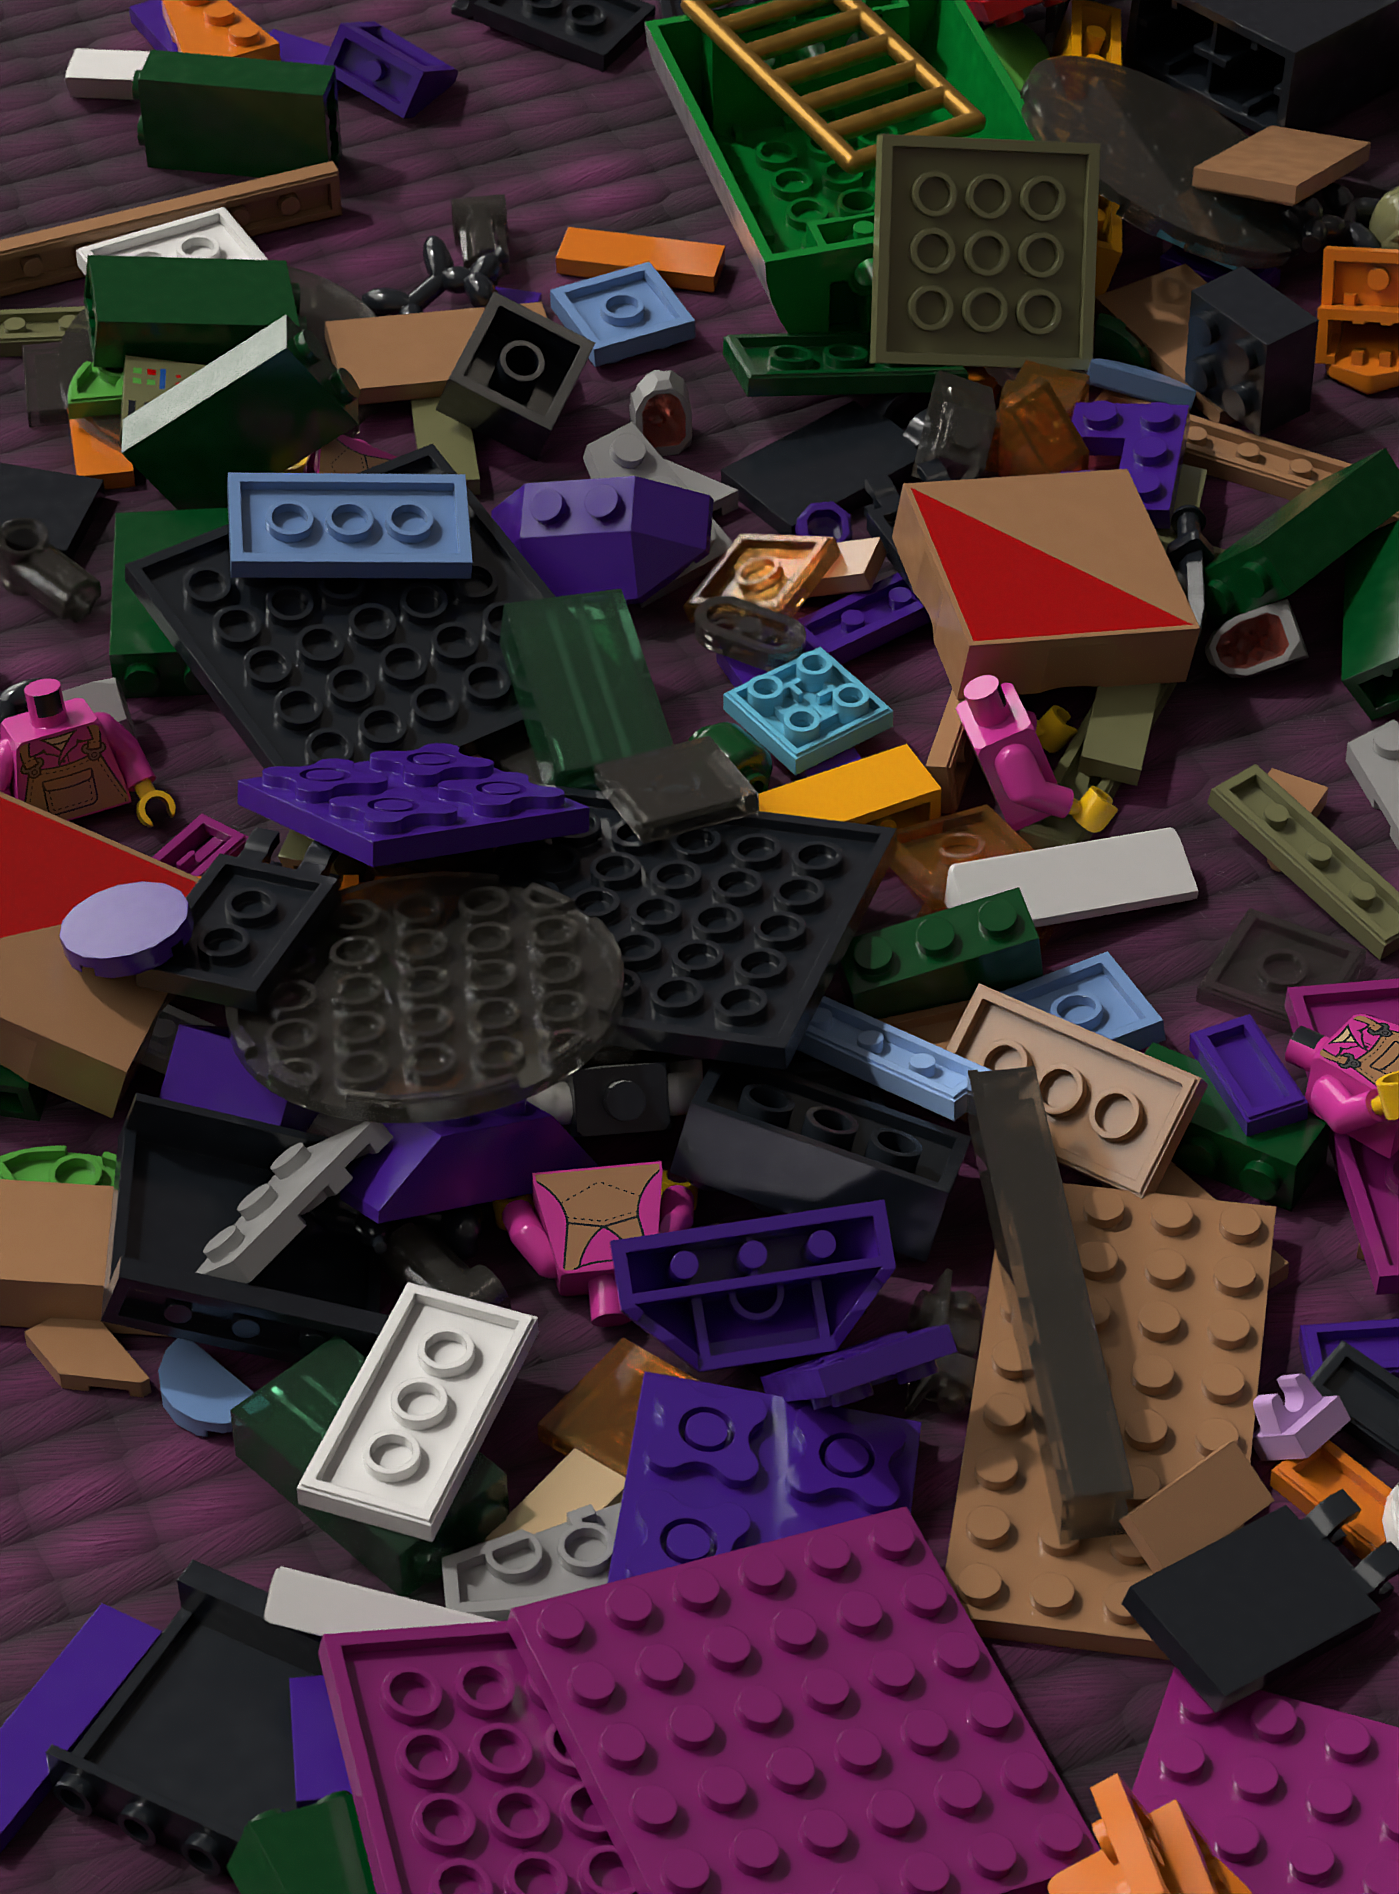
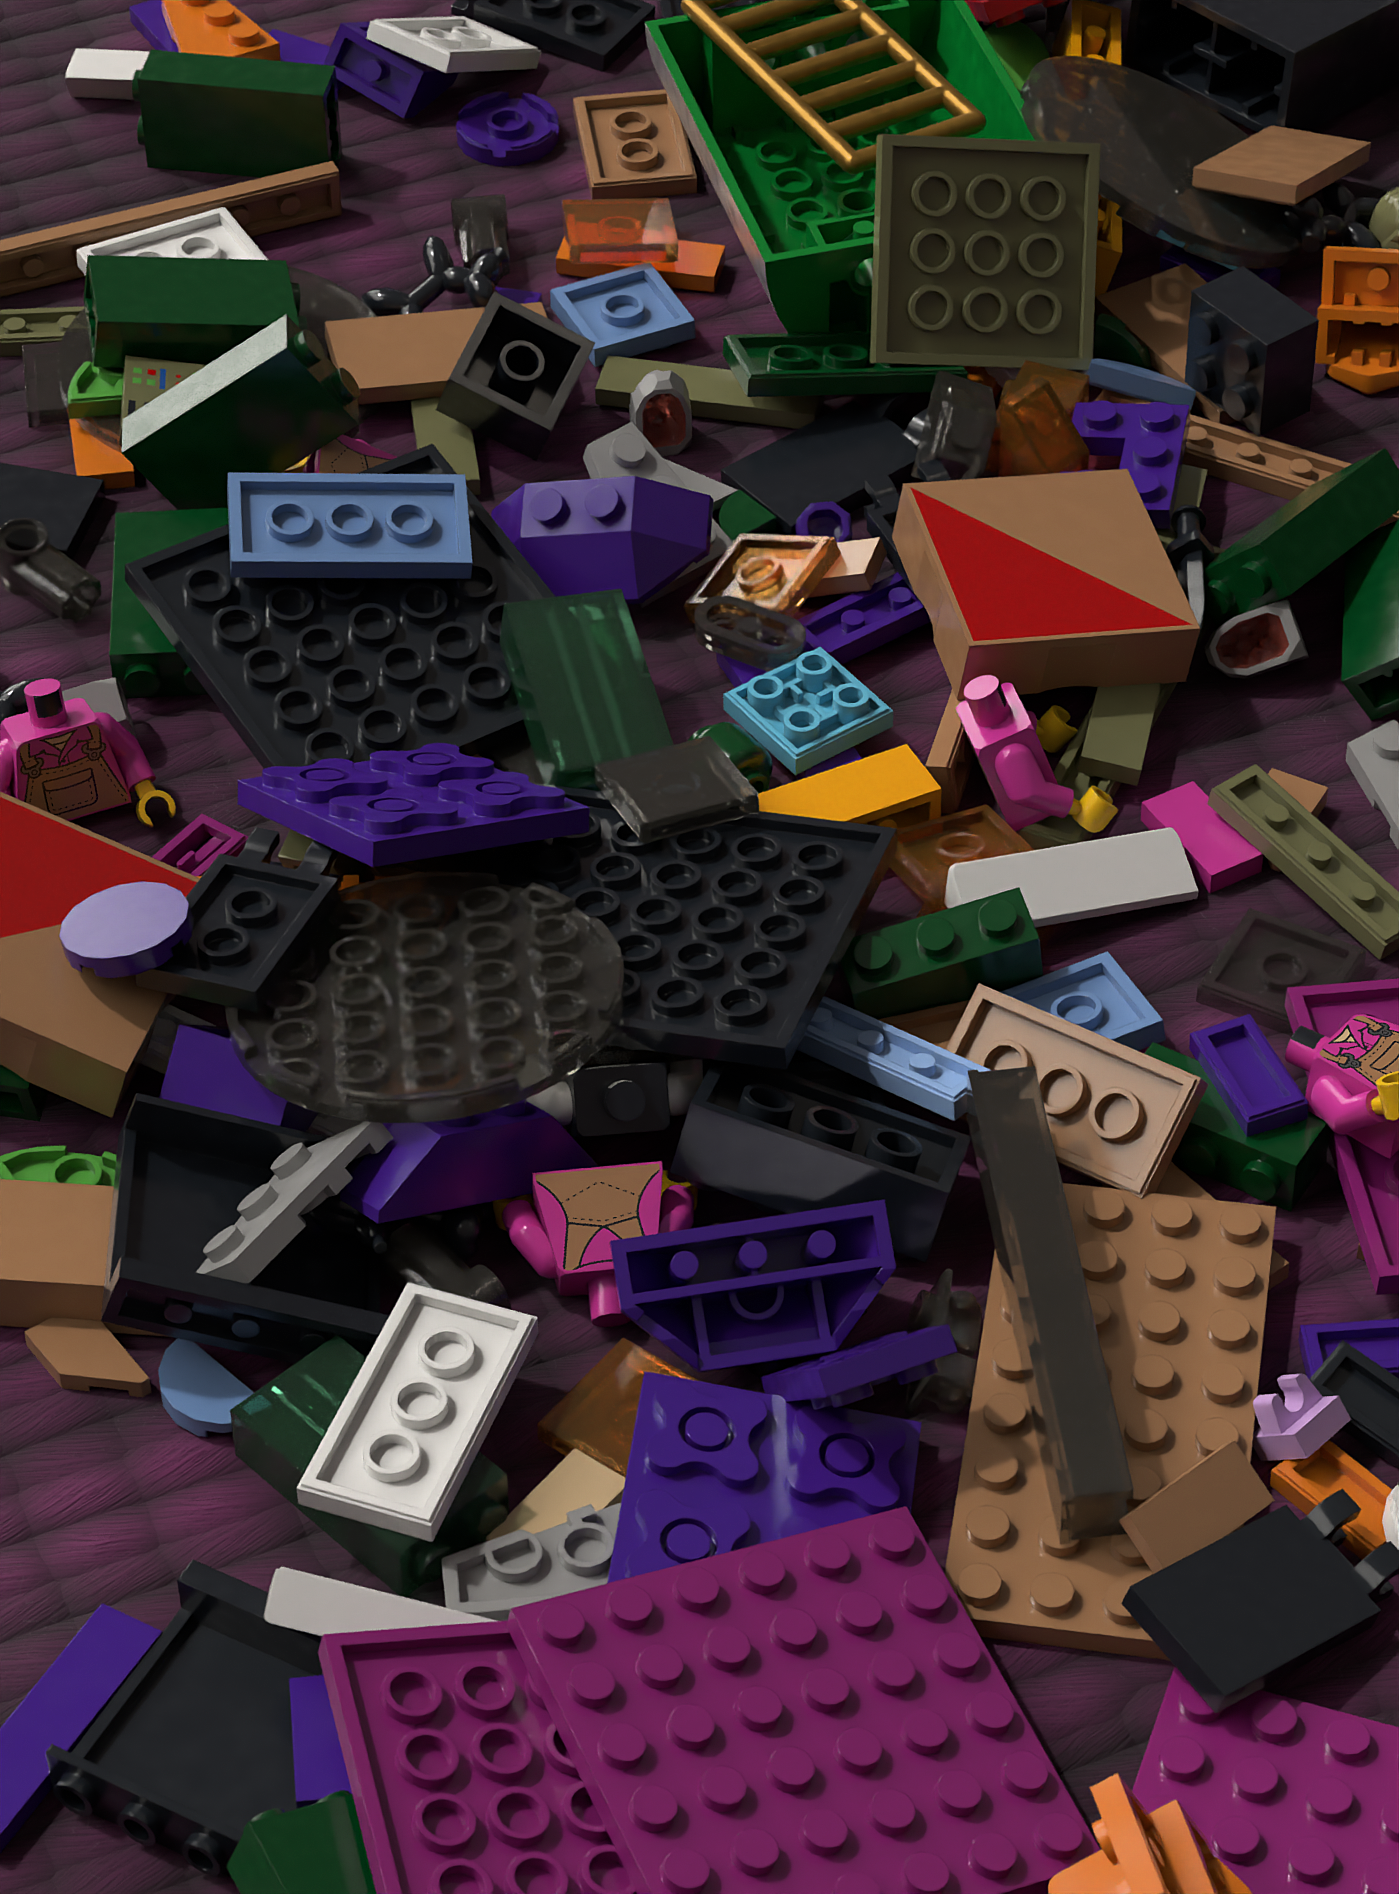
(453, 44): none -> white tile
(506, 129): none -> dark purple tile
(619, 231): none -> clear orange tile
(633, 146): none -> medium nougat tile
(712, 393): none -> olive tile
(745, 516): none -> dark green tile
(1212, 846): none -> dark pink tile

